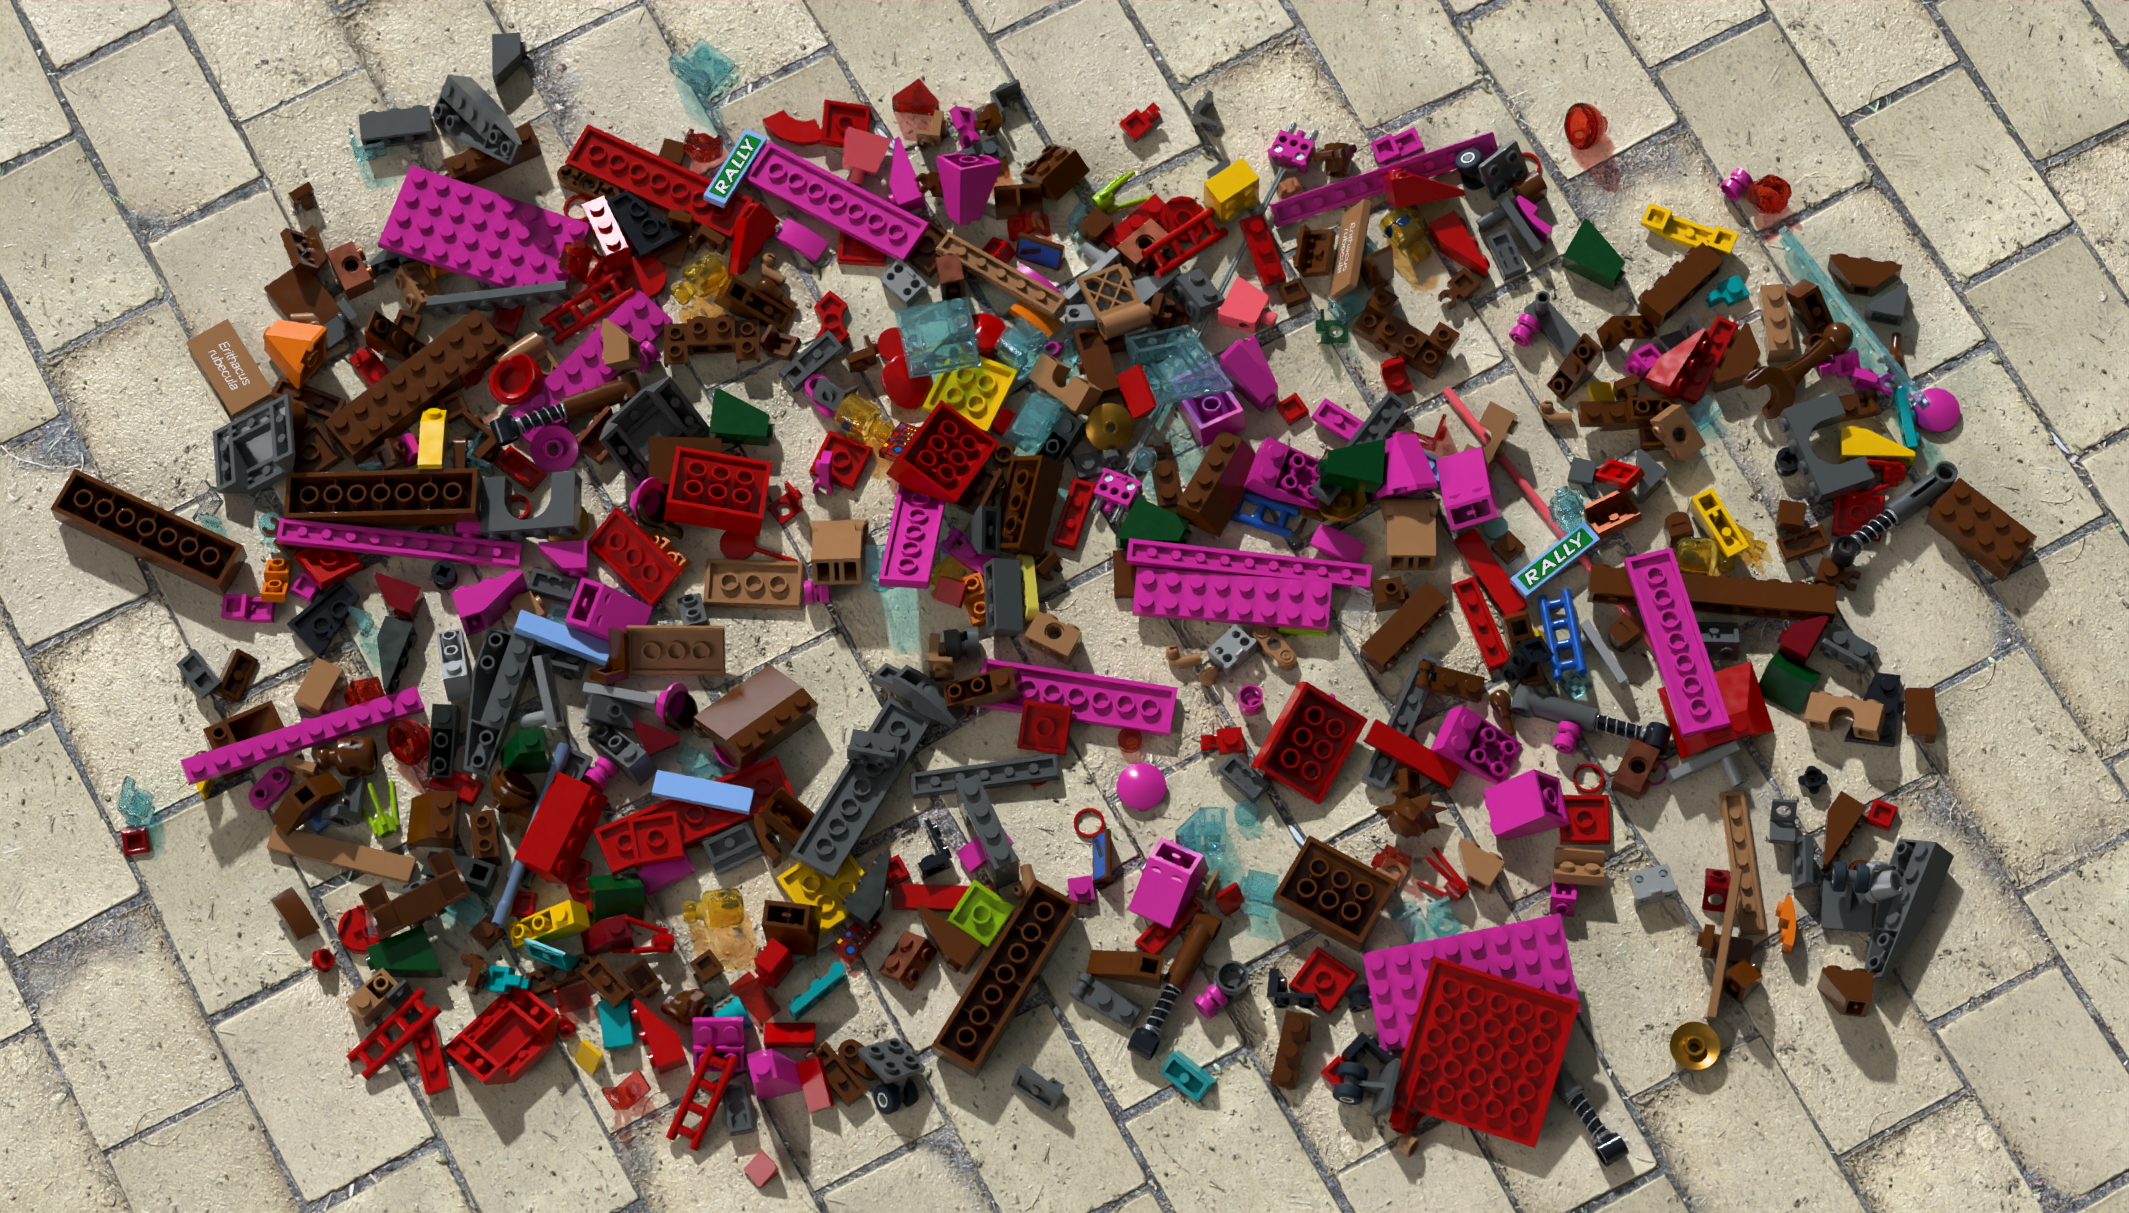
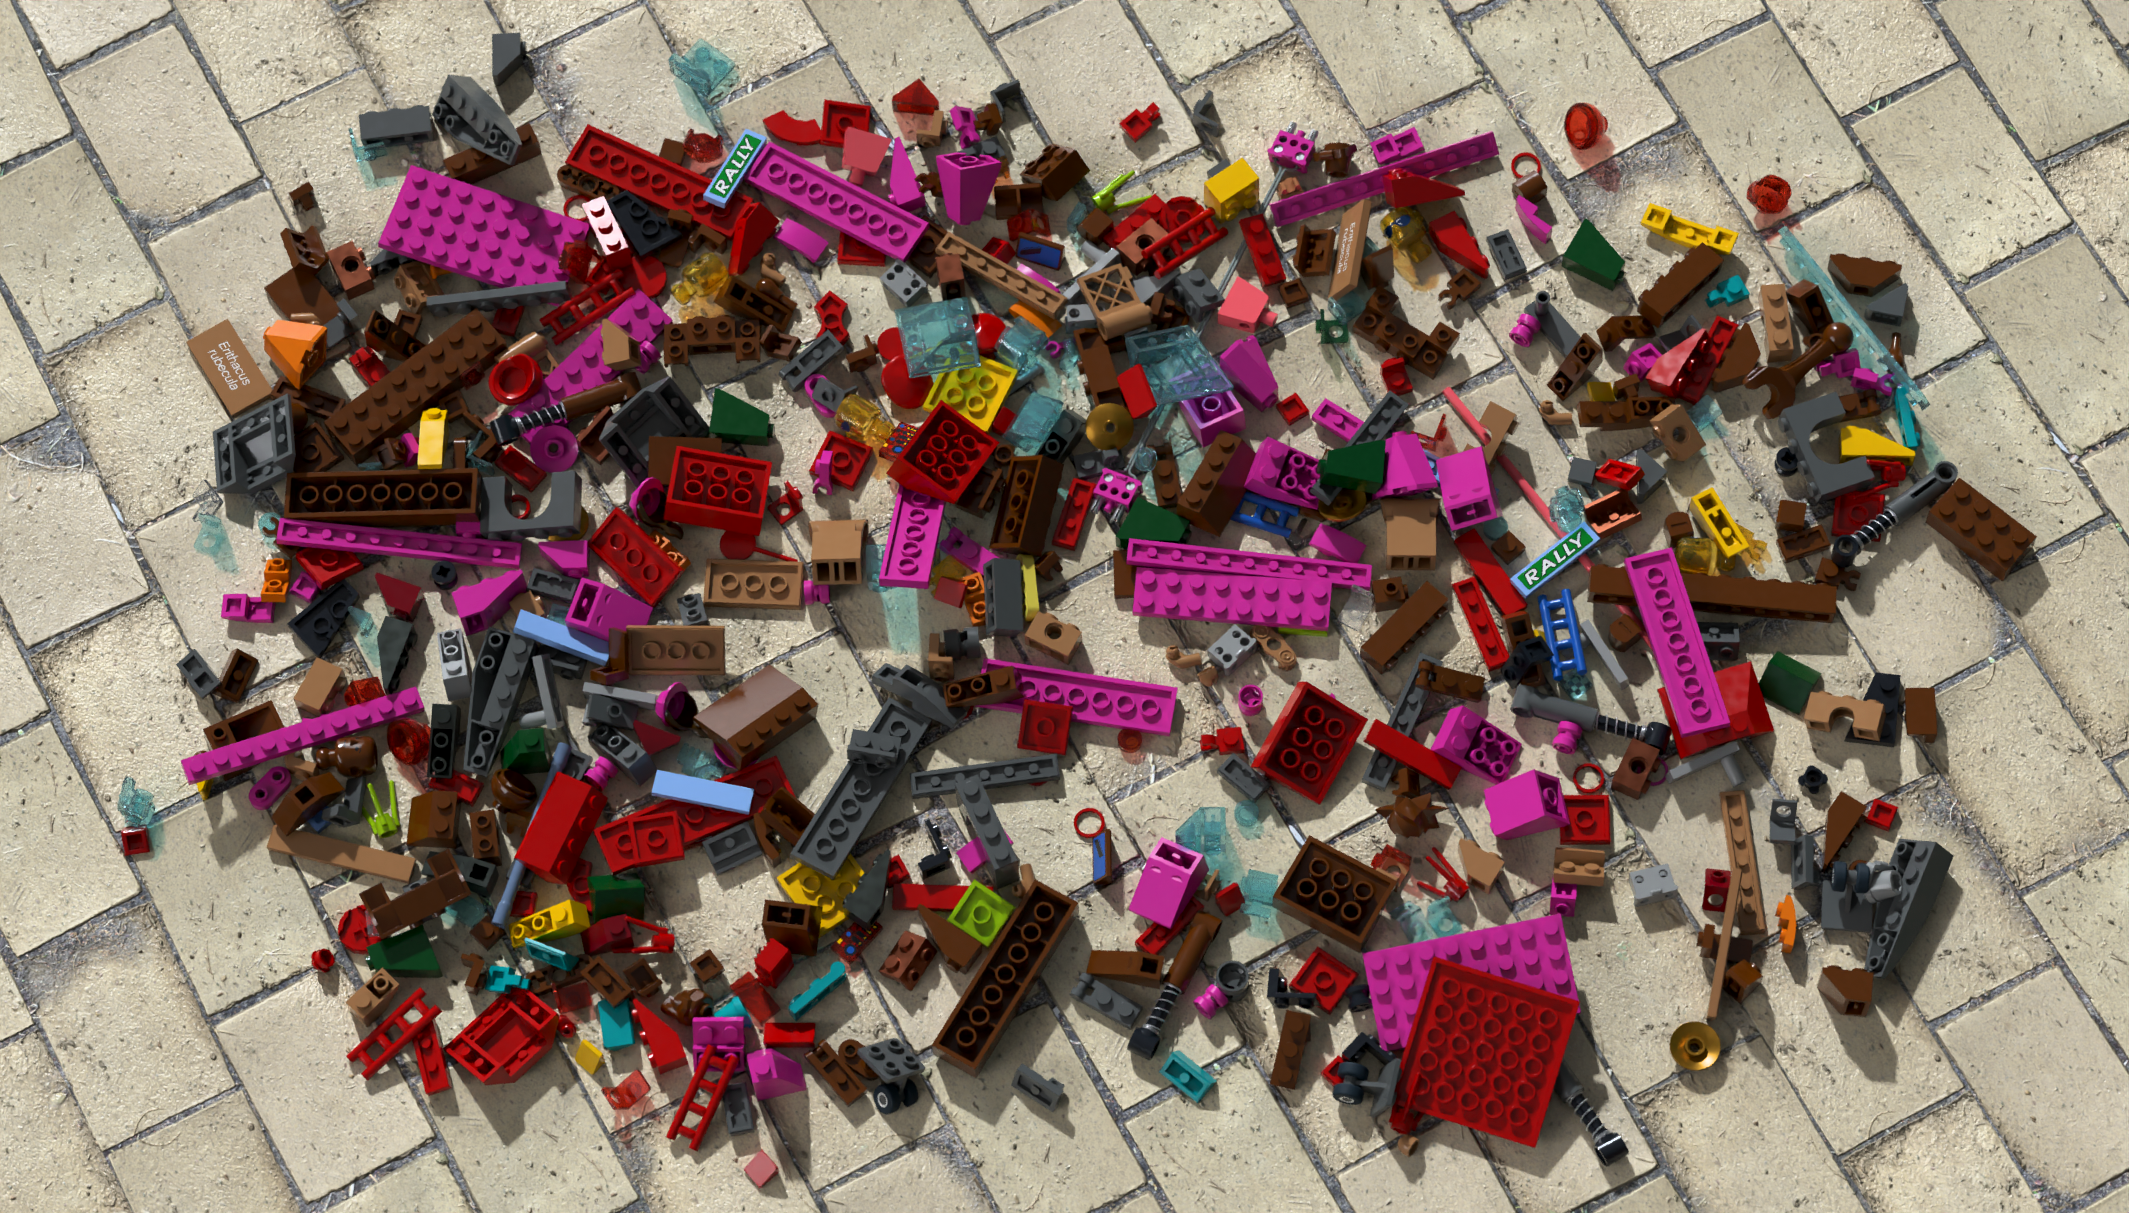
(149, 532): reddish brown brick -> none
(294, 913): reddish brown slope -> none
(396, 1000): dark grey bracket -> none
(659, 875): dark pink slope -> none
(717, 909): clear yellow piece -> none
(815, 1084): red tile -> none
(985, 530): dark grey slope -> none
(1051, 377): medium nougat arch -> none
(1081, 889): dark pink plate -> none
(1141, 786): dark pink dish -> none
(1495, 173): dark grey plate -> none
(1501, 704): reddish brown piece -> none
(1507, 210): dark grey piece -> none
(1648, 440): reddish brown tile -> none
(1736, 184): dark pink wheel -> none
(1802, 638): dark red slope -> none
(1847, 649): dark grey bracket -> none
(1941, 413): dark pink dish -> none

